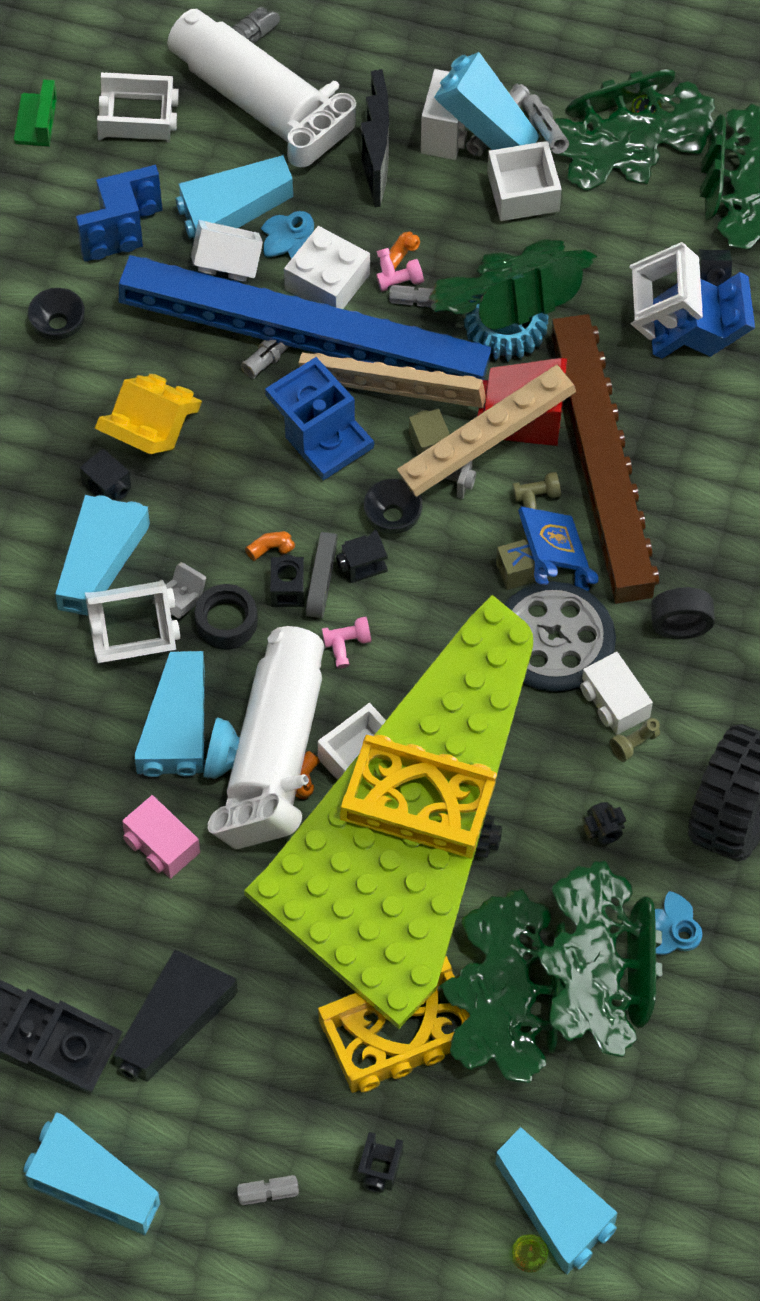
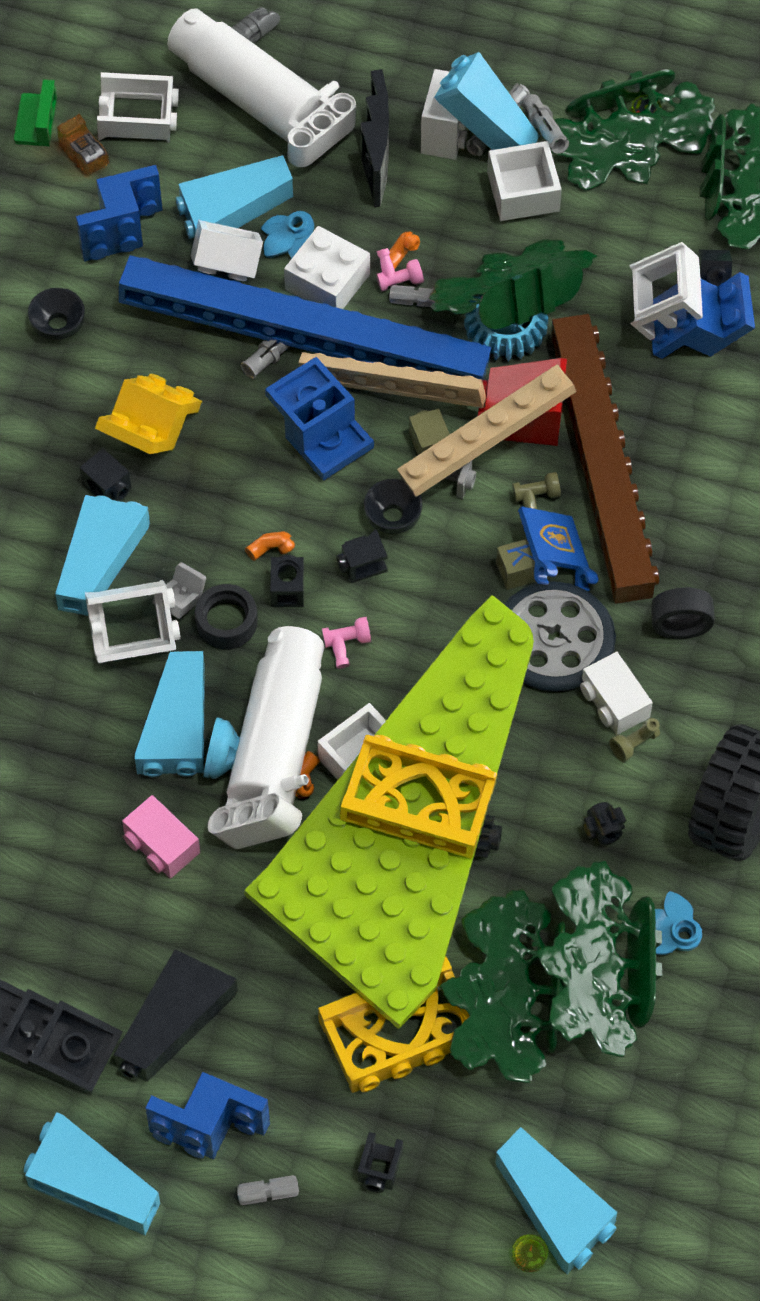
(81, 145): none -> clear orange leg
(207, 1116): none -> blue bracket
(321, 575): dark grey beam -> none

